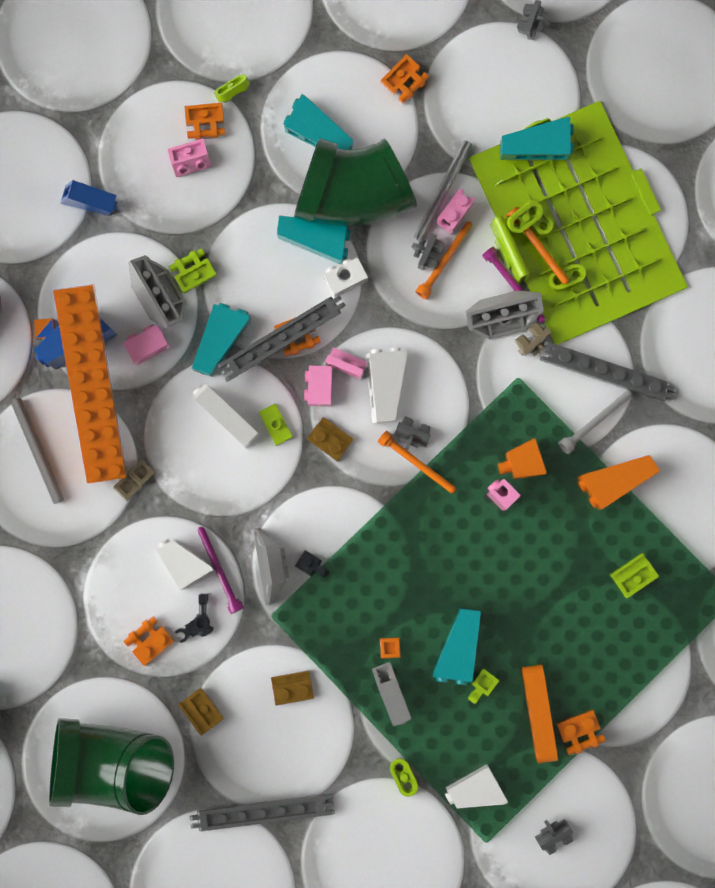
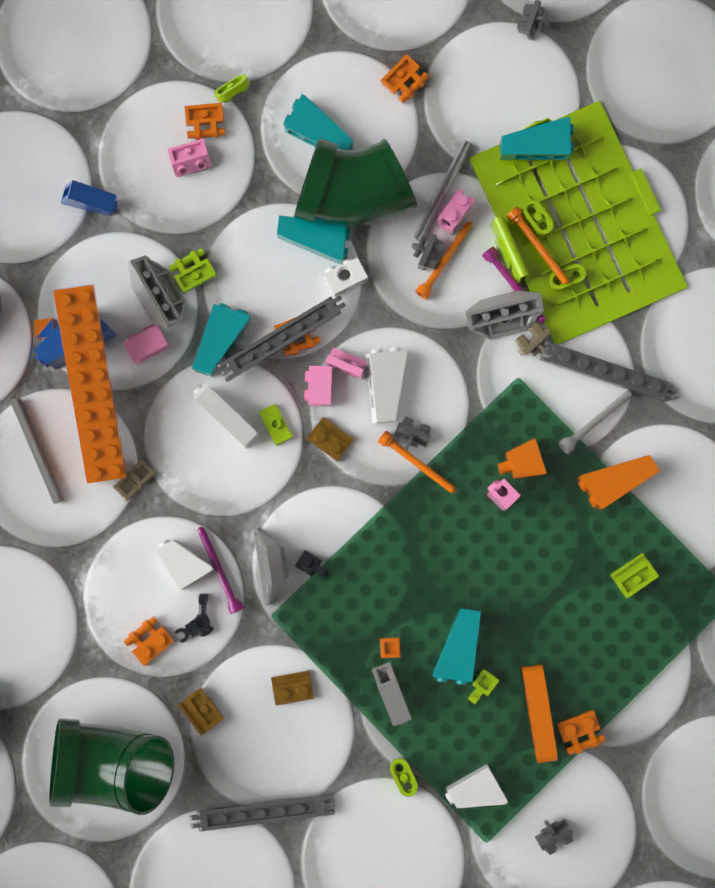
(524, 218): lime plate -> none

